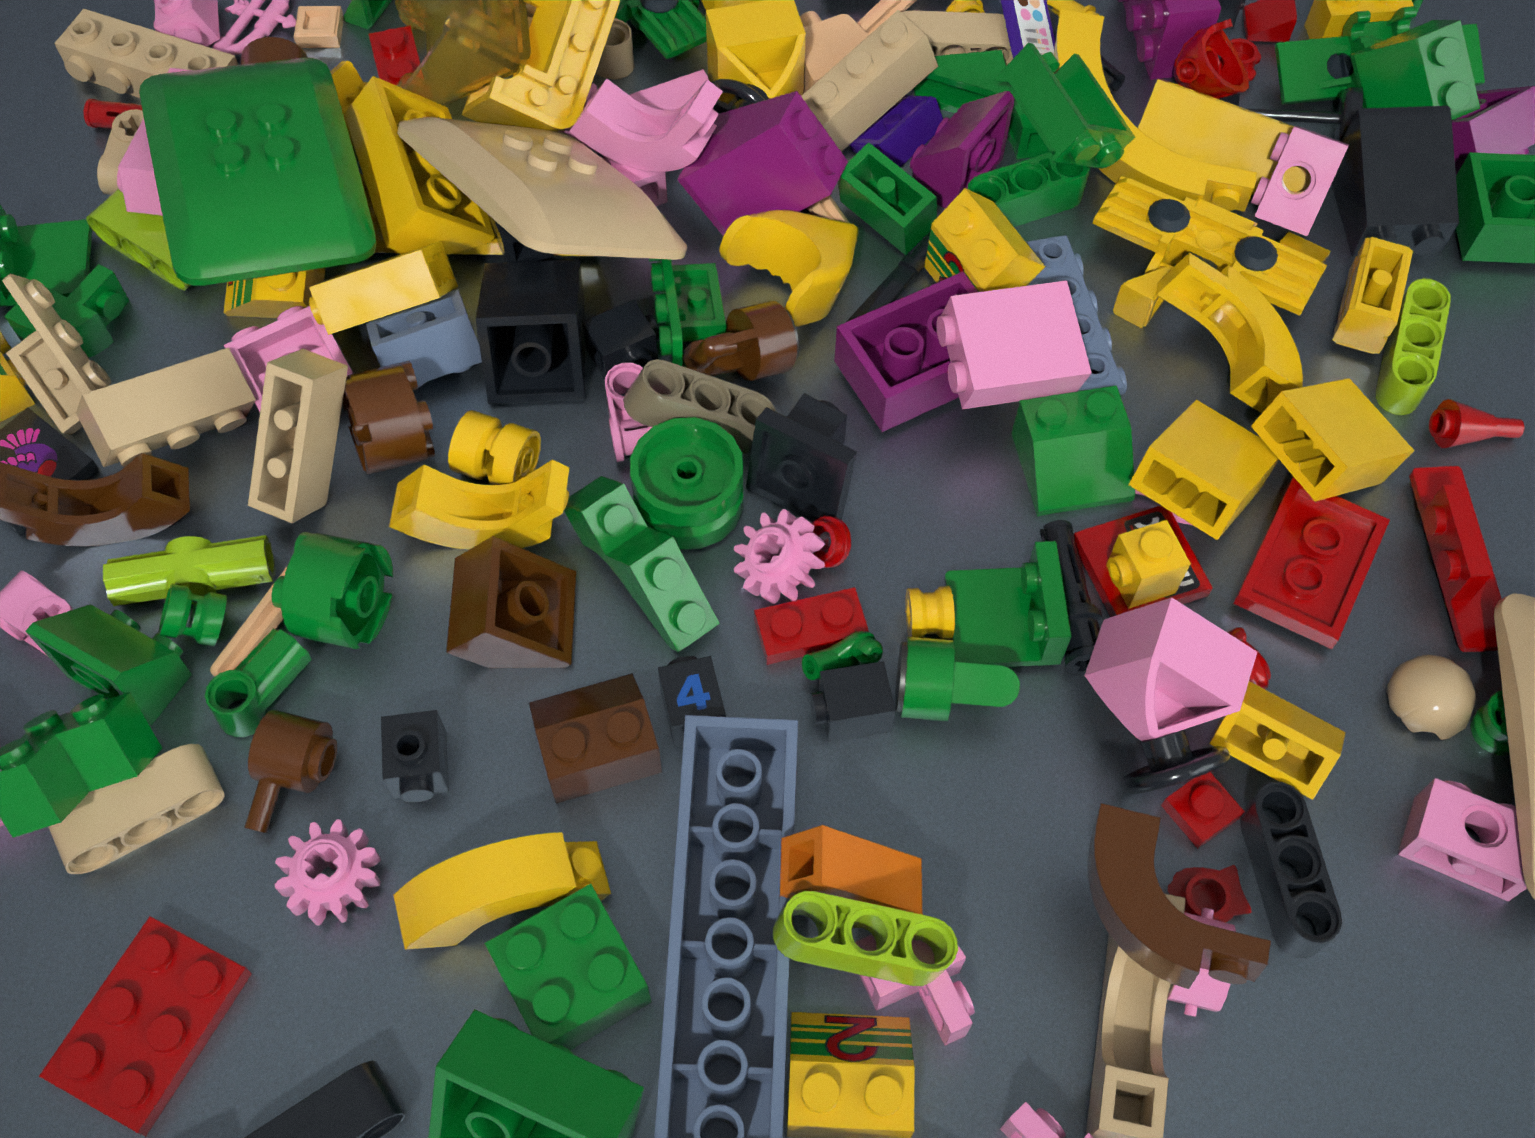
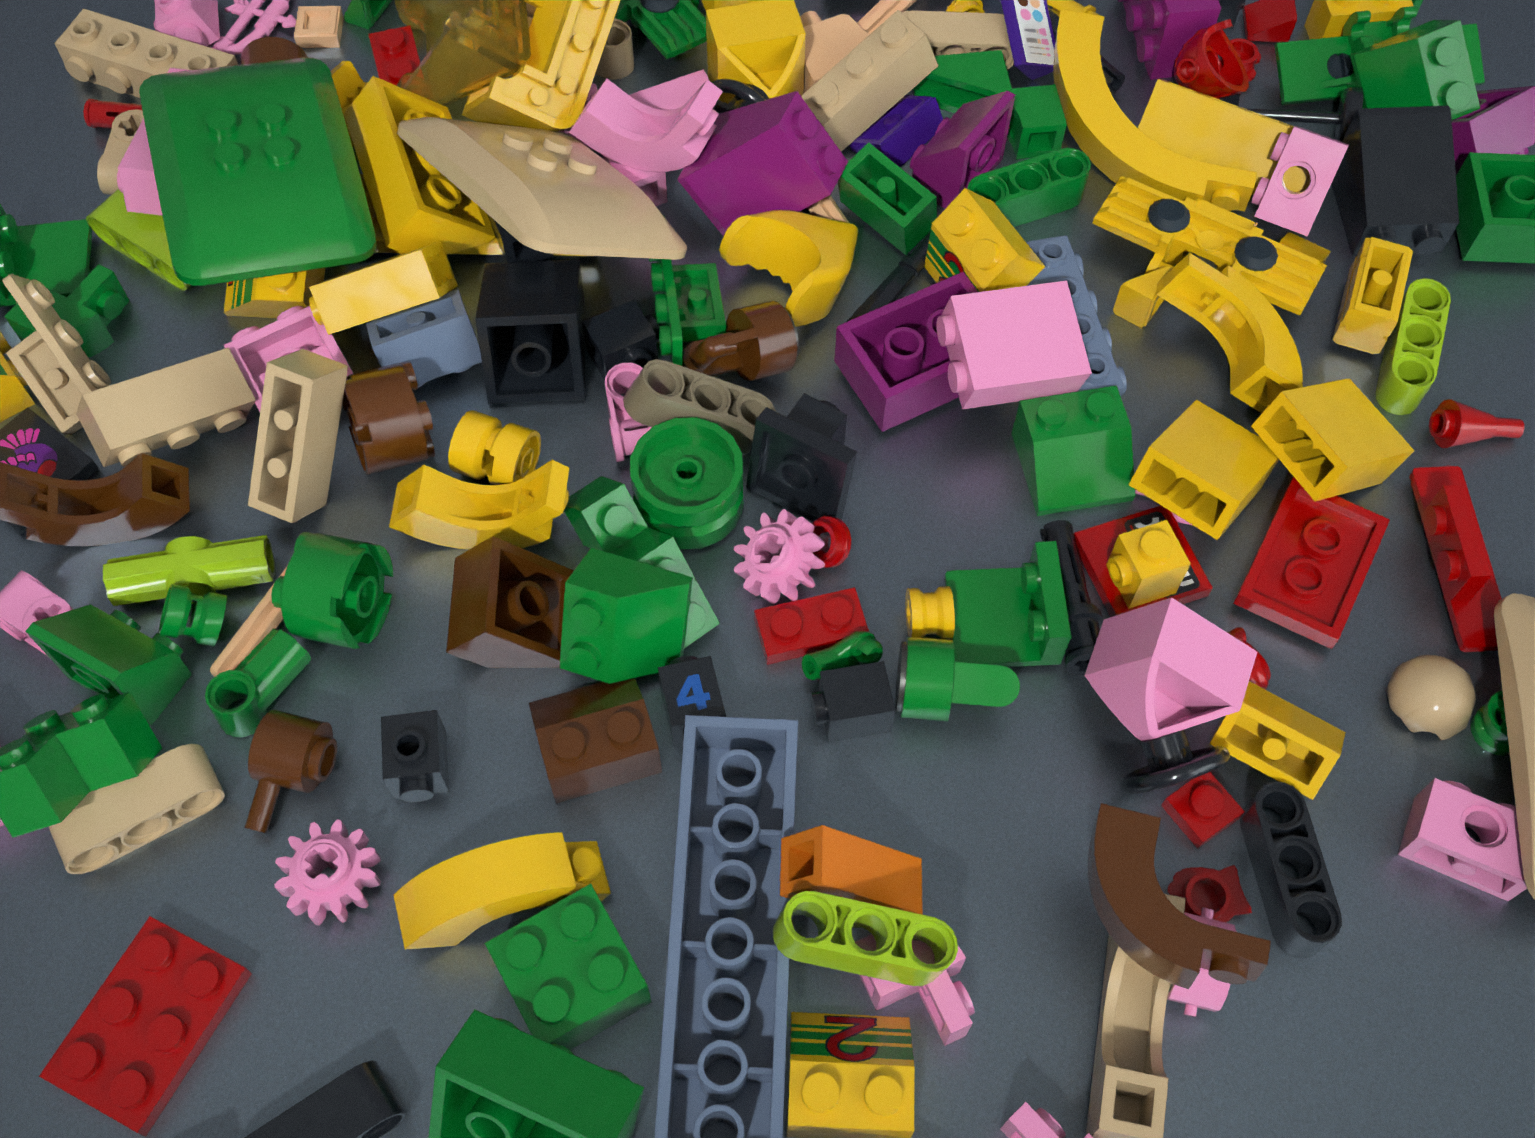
(622, 617): none -> green slope
(1067, 108): green window -> none

